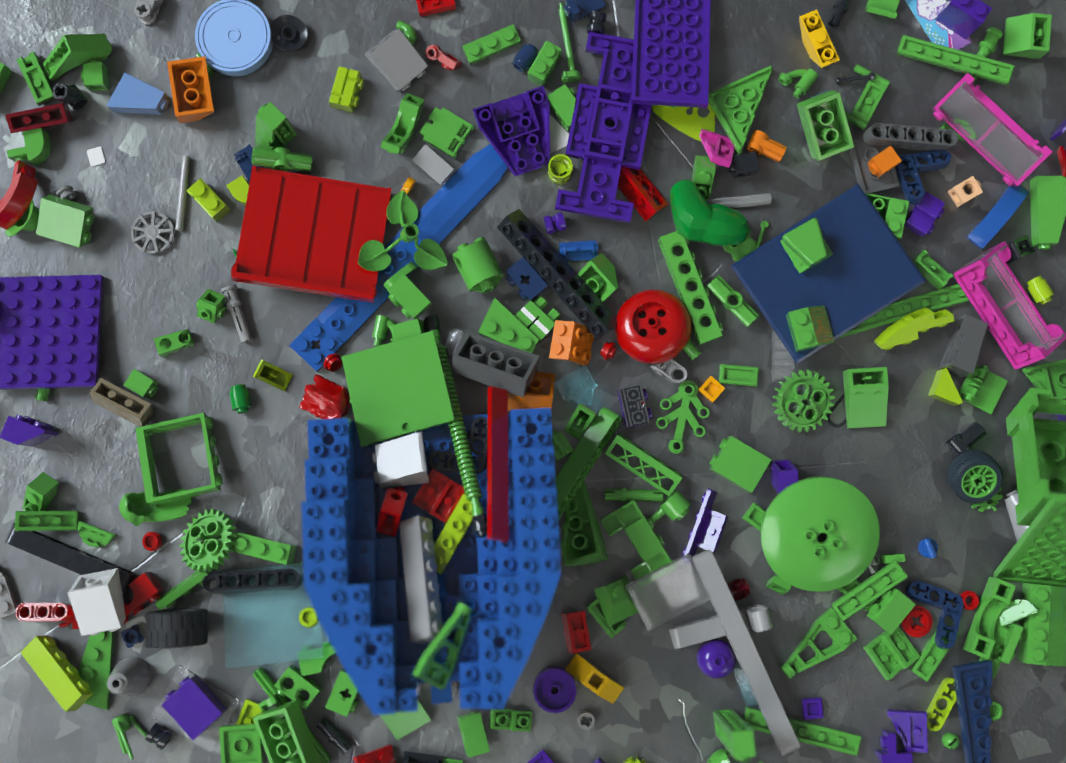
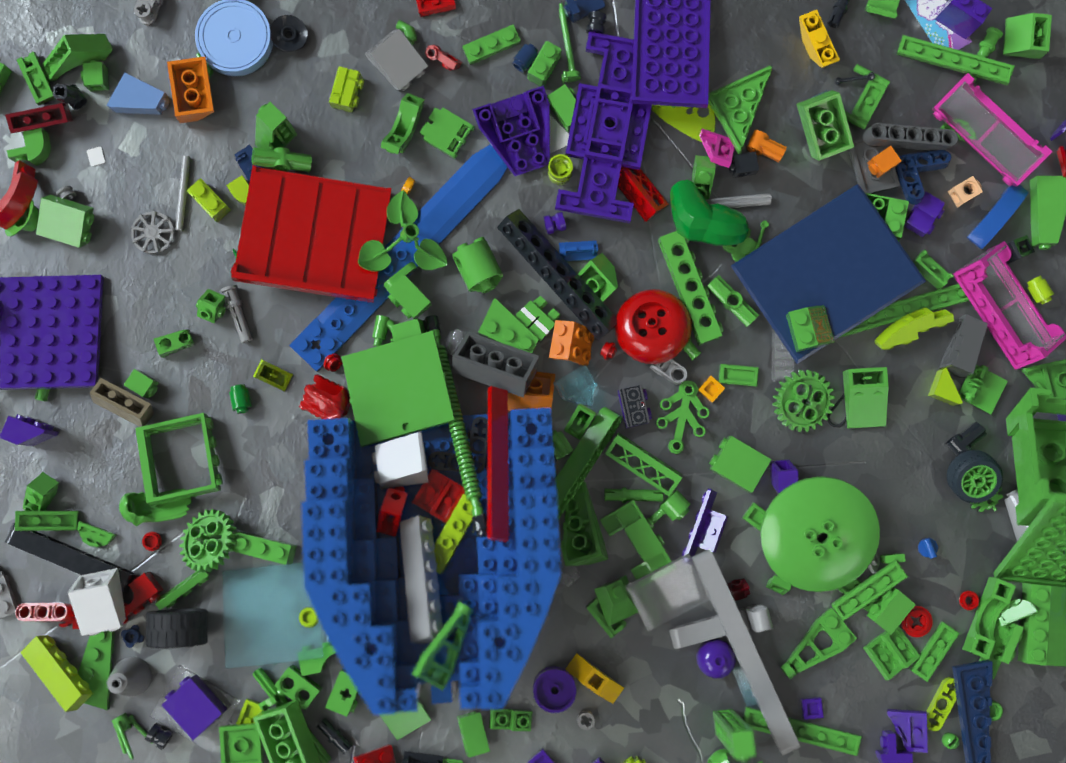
(243, 578): black beam -> none
(434, 165): light grey hinge -> none
(523, 269): dark blue brick -> none
(576, 631): red hinge -> none
(806, 245): bright green piece -> none
(808, 78): bright green plant -> none
(946, 610): dark blue beam -> none

